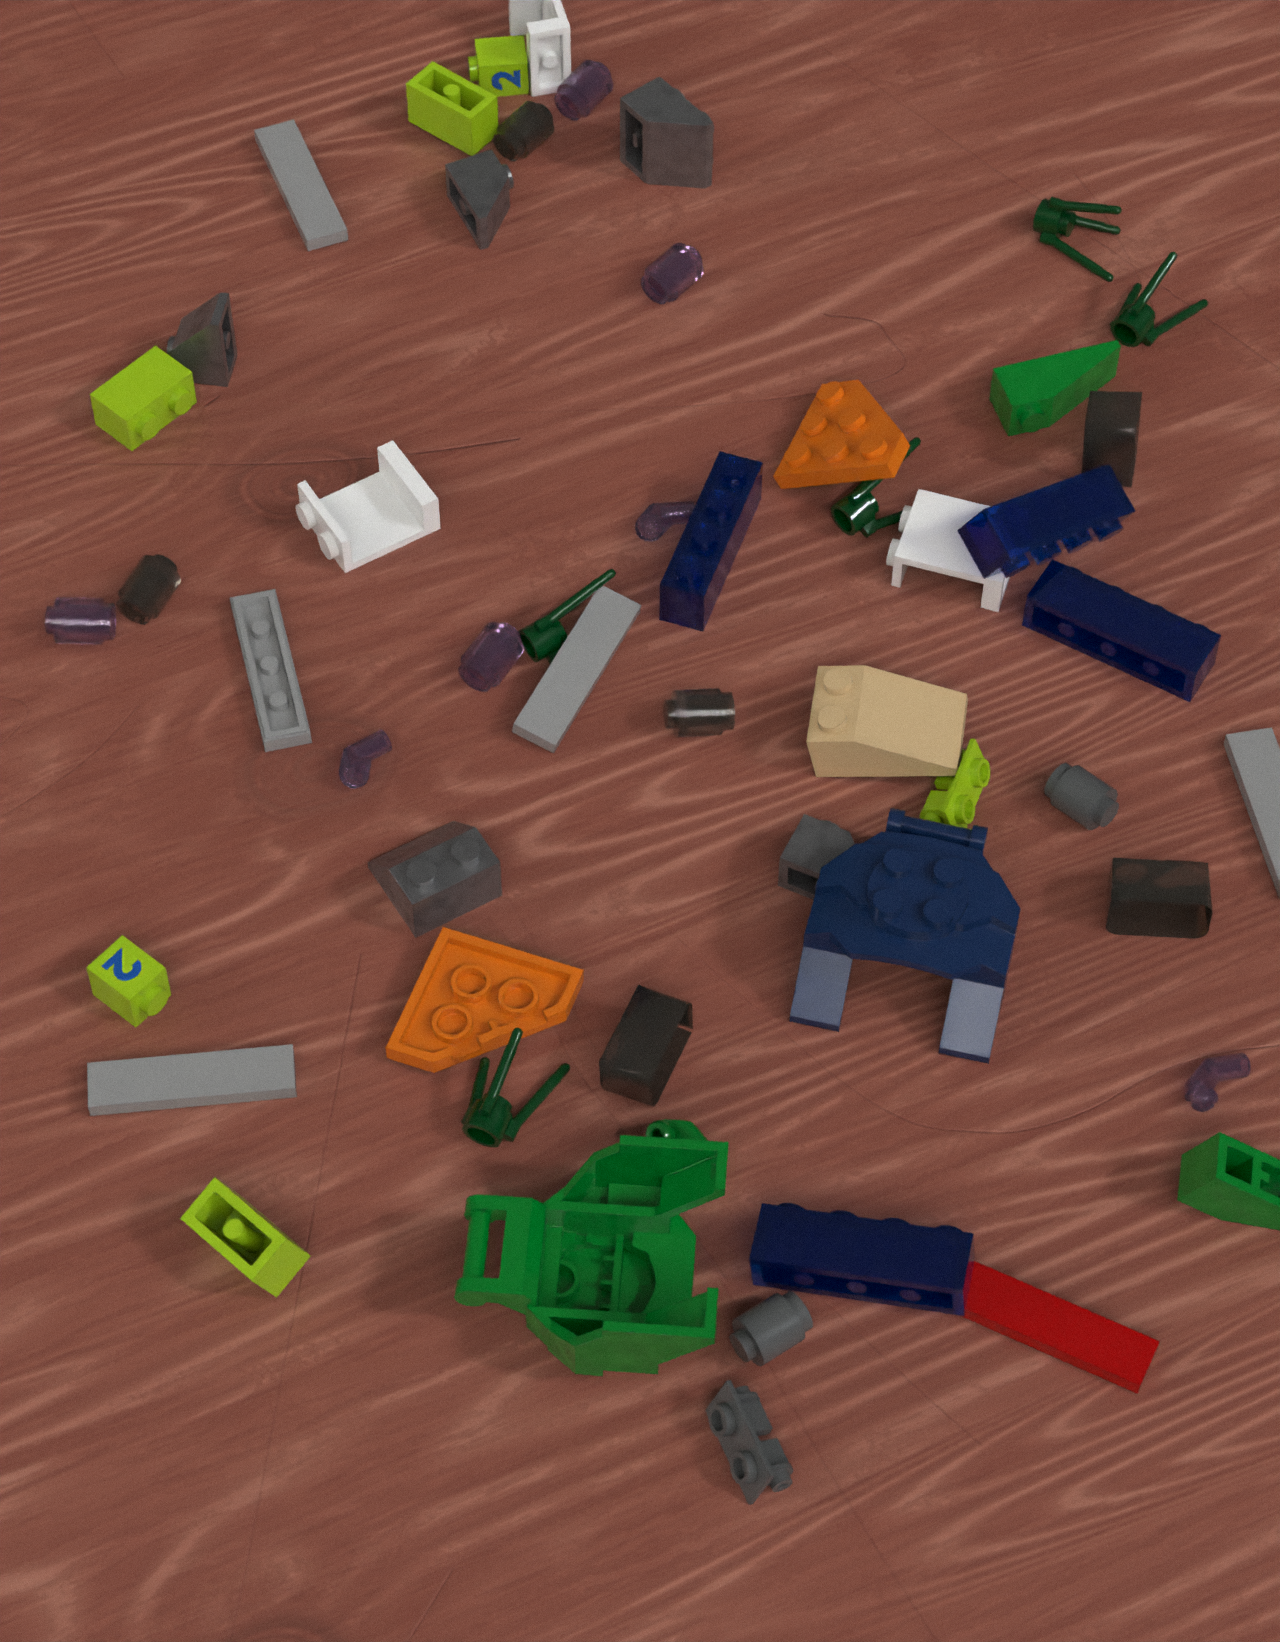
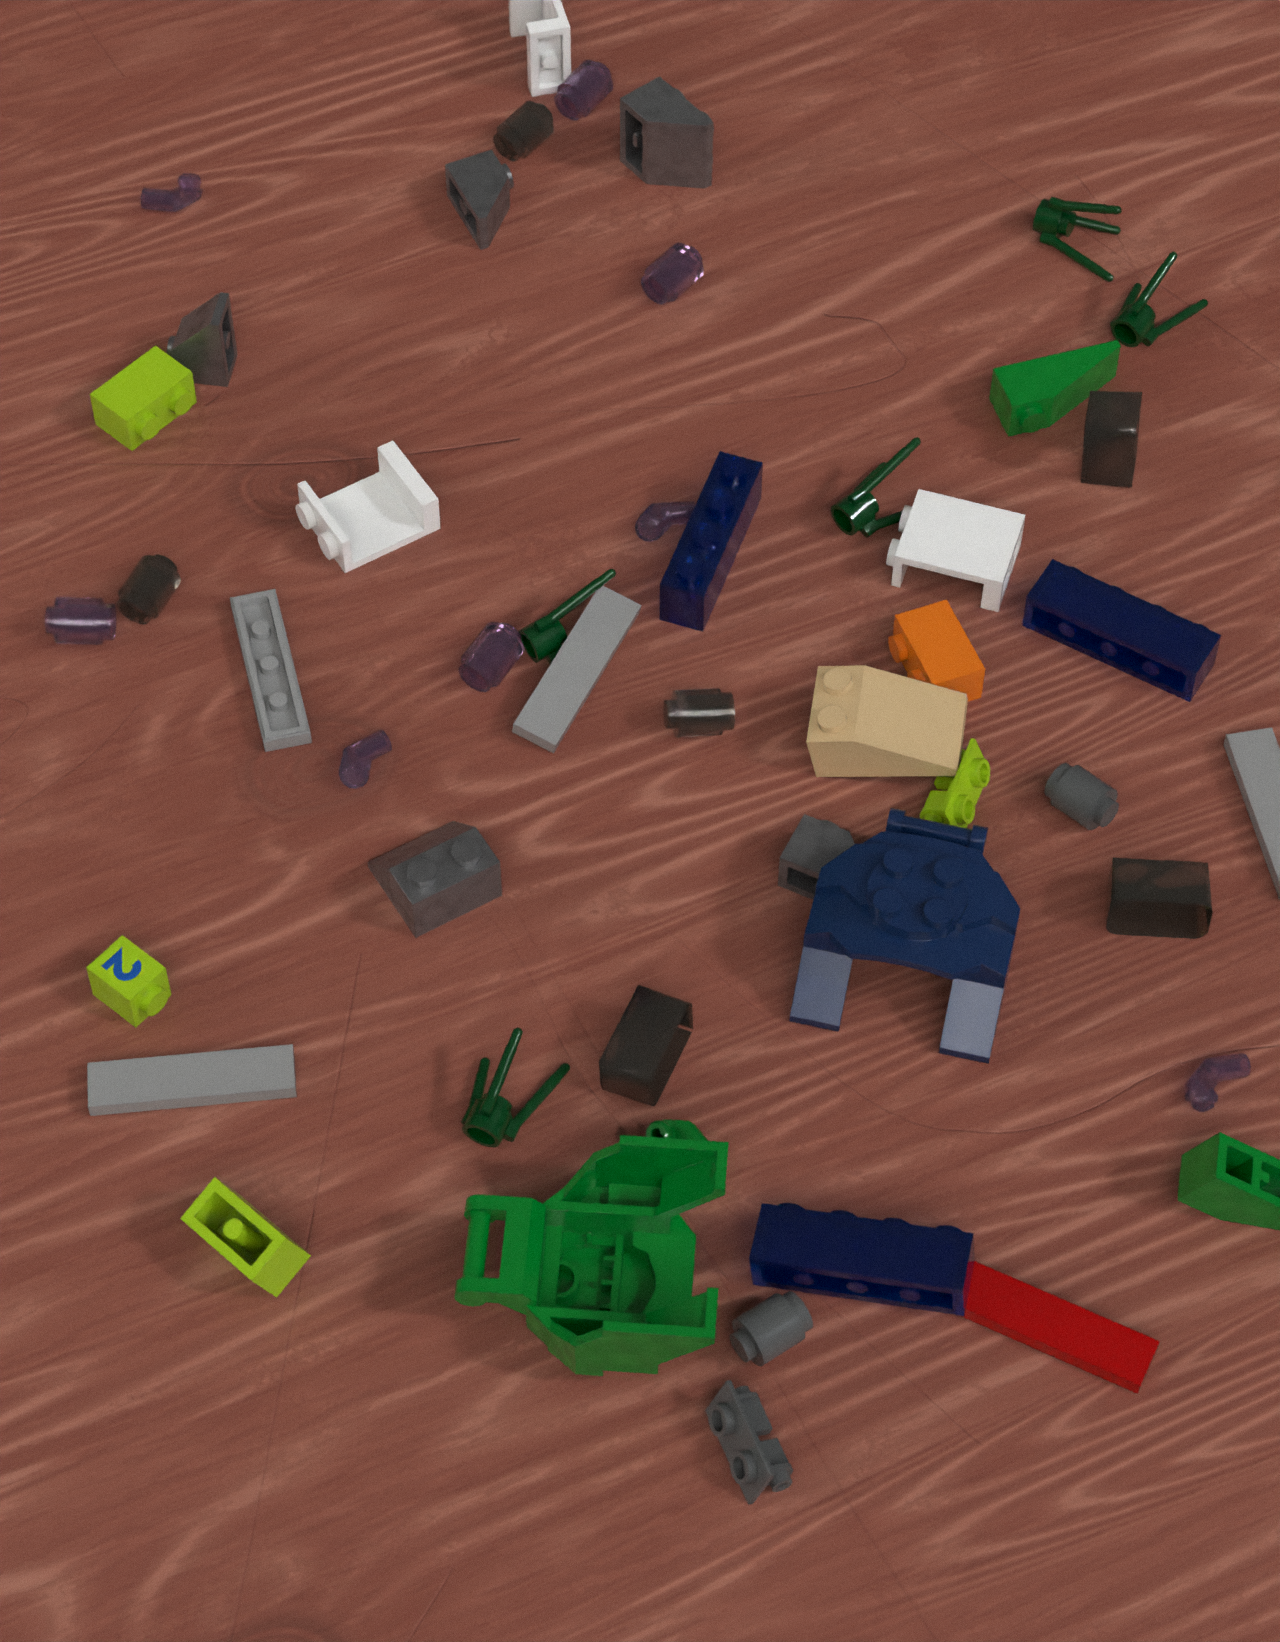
(176, 199): none -> arm
(301, 185): light grey tile -> none
(452, 108): lime brick -> none
(475, 998): orange plate -> none
(500, 65): lime brick -> none
(842, 440): orange plate -> none
(937, 649): none -> orange brick
(1046, 522): clear blue brick -> none

